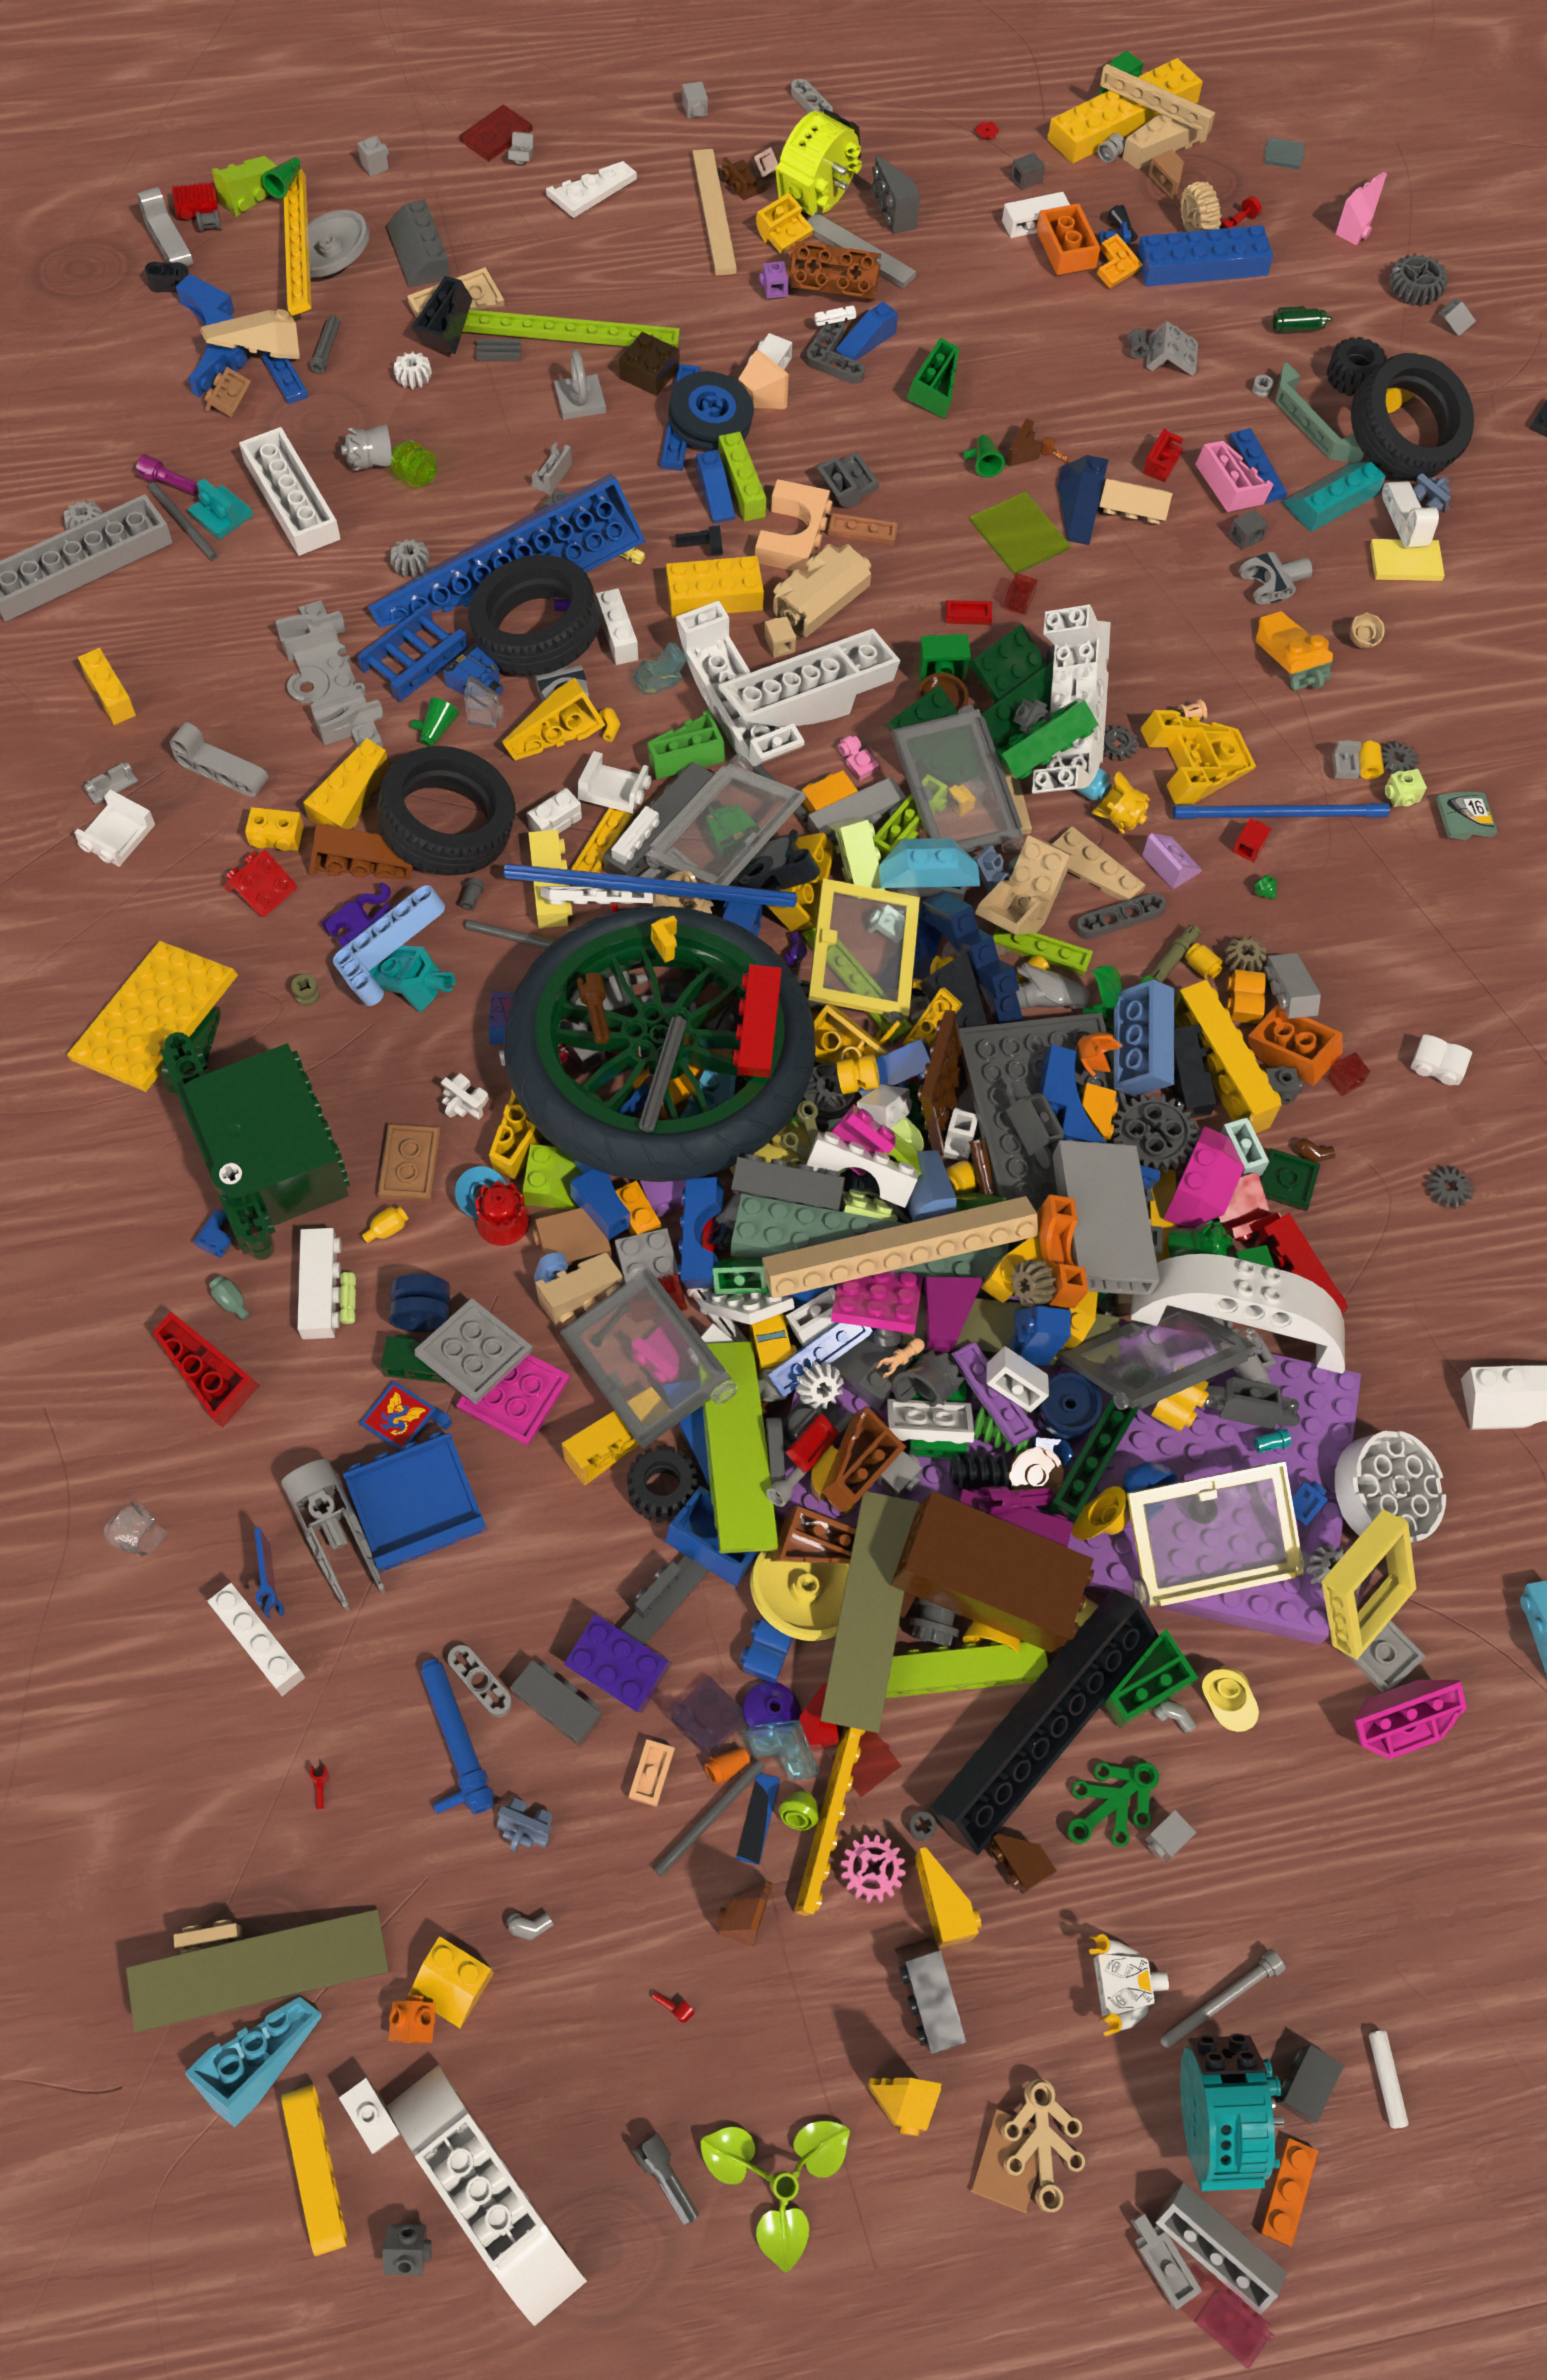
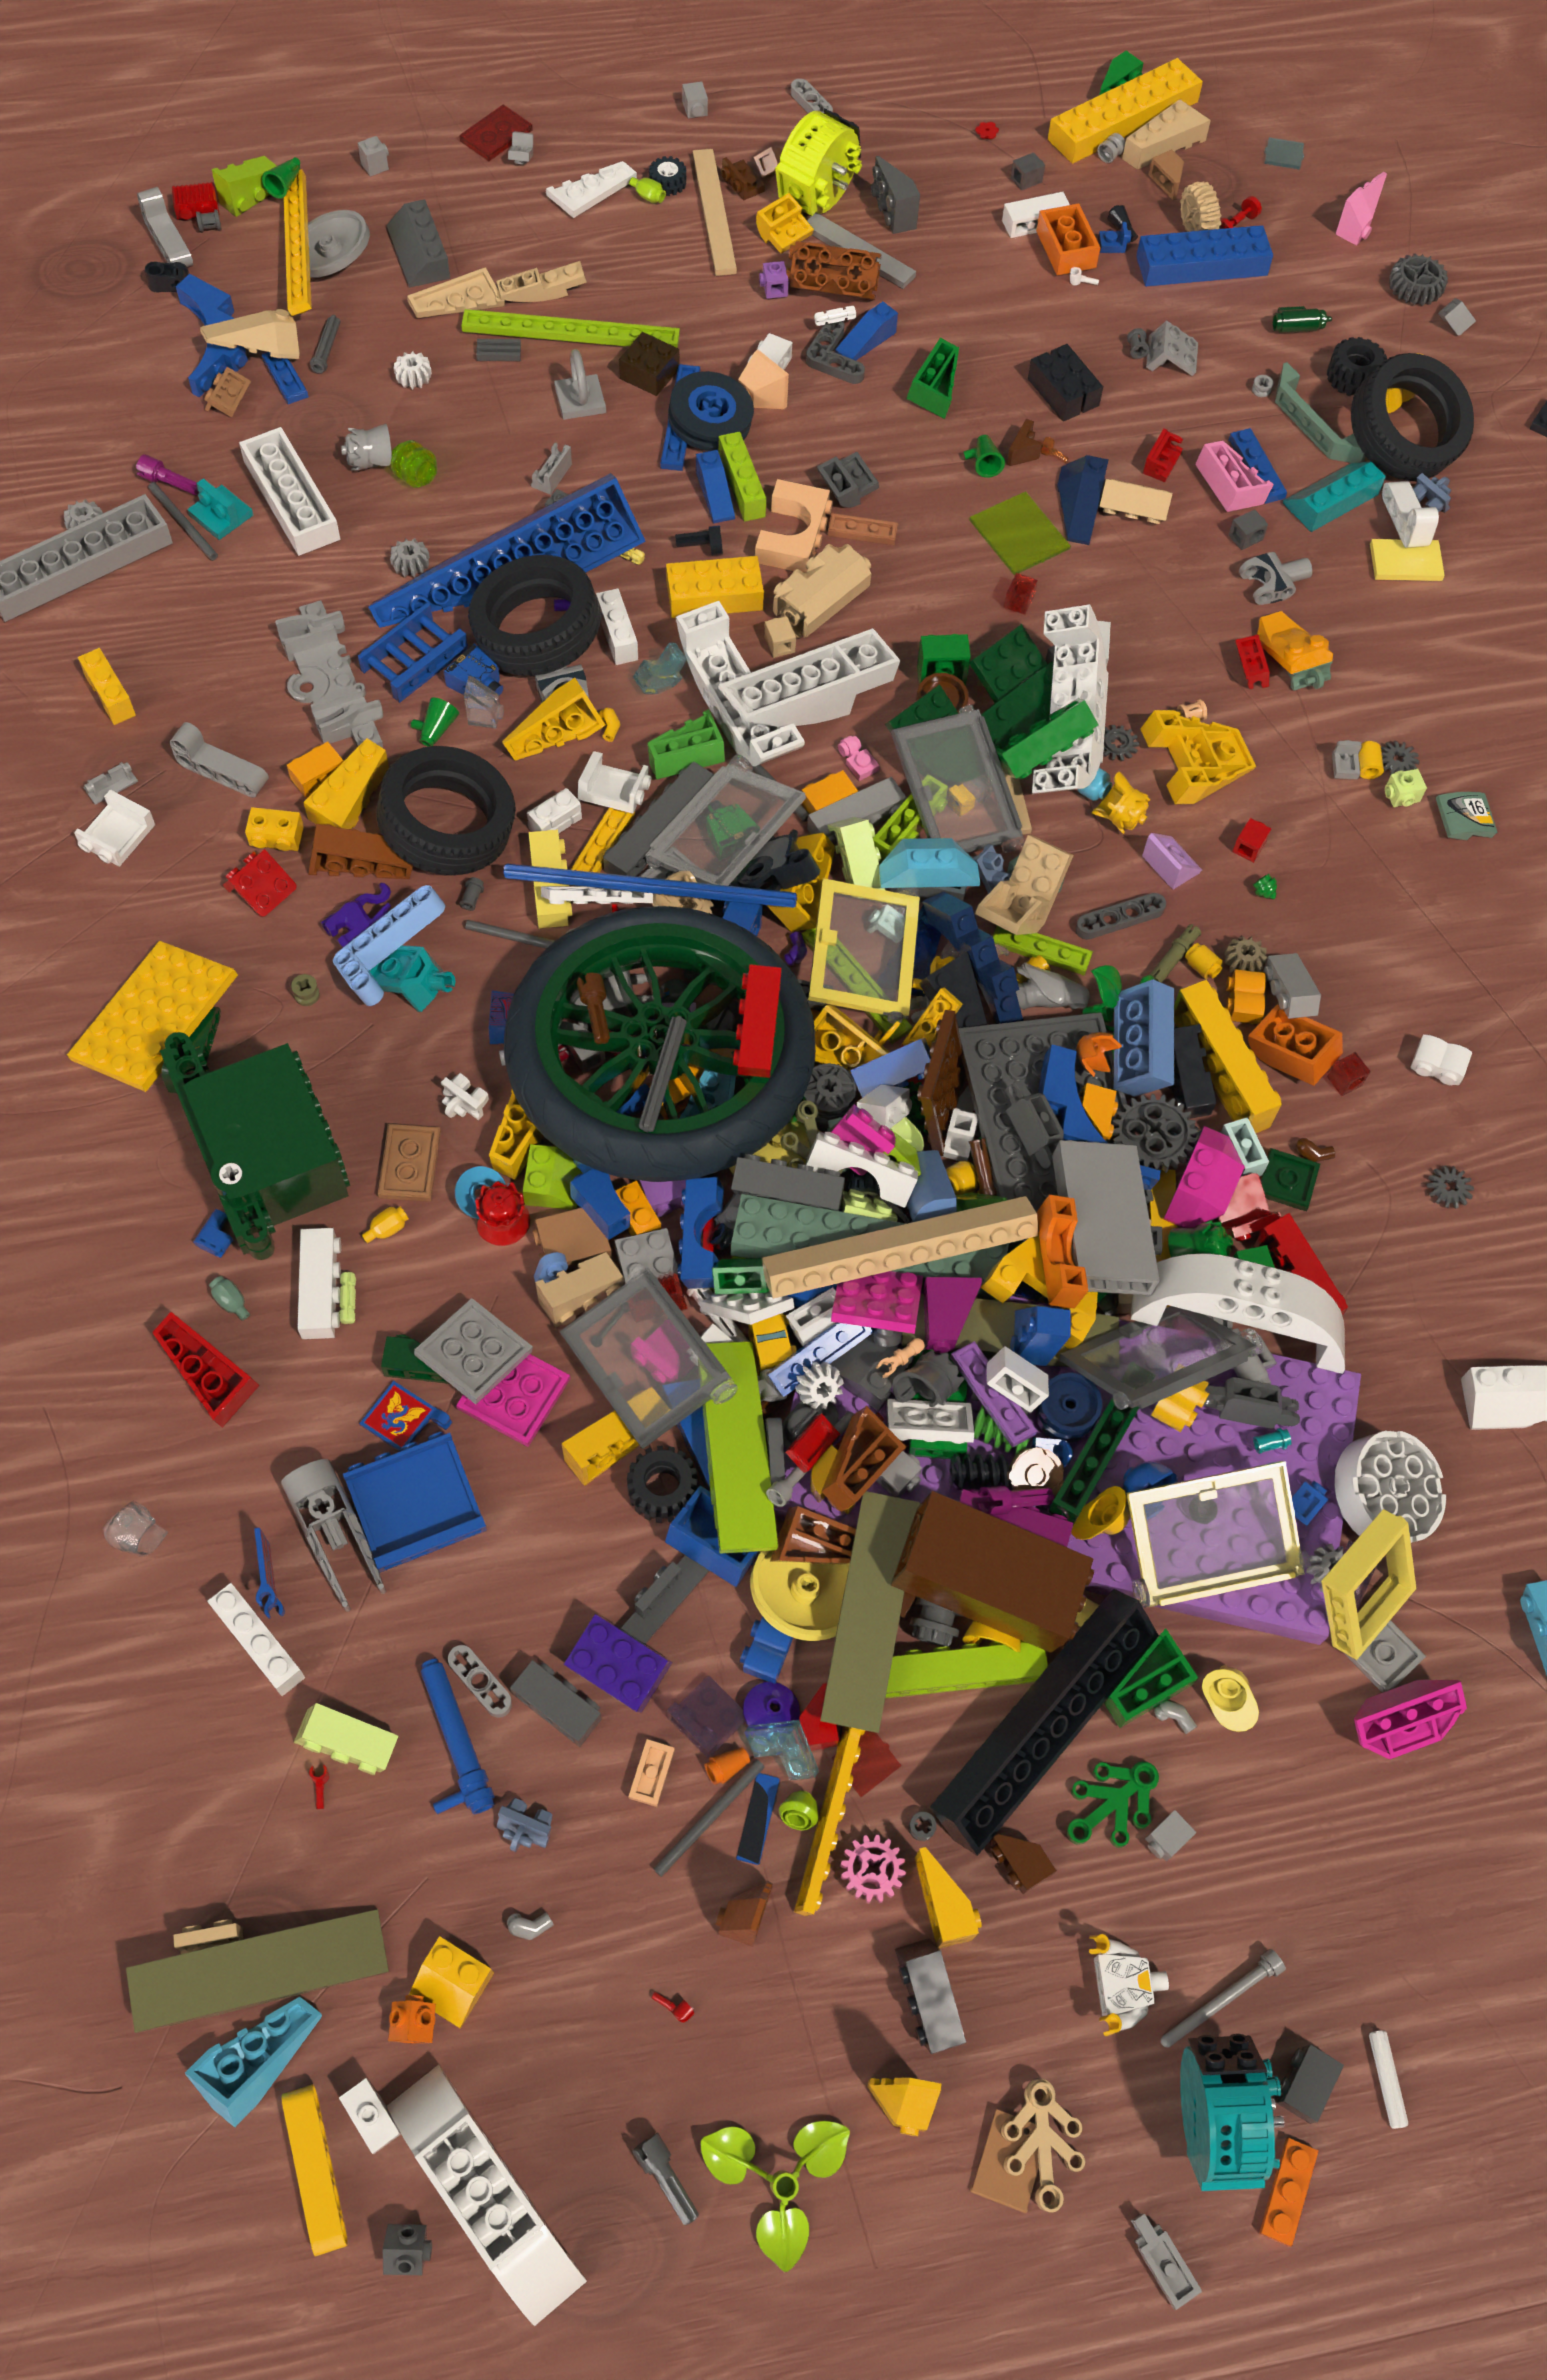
(314, 768): none -> light orange brick
(346, 1739): none -> yellowish green wedge
(419, 1302): dark blue wheel -> none
(444, 316): black wedge -> none
(537, 287): none -> tan slope
(635, 835): white piece -> none
(648, 189): none -> lime plant
(663, 937): yellow bracket -> none
(669, 174): none -> black wheel
(858, 1074): yellow wheel -> none
(968, 612): red tile -> none
(1030, 713): dark grey brick -> none
(1033, 1283): dark tan gear -> none
(1063, 381): none -> black piece
(1076, 277): none -> white hand
(1098, 867): tan wing -> none
(1122, 261): light orange plate -> none
(1157, 99): tan tile -> none
(1221, 2248): light grey brick -> none
(1233, 2326): clear pink bracket -> none
(1253, 660): none -> red hinge
(1285, 1082): dark grey brick -> none
(1366, 631): tan hair -> none
(1367, 810): blue piece -> none

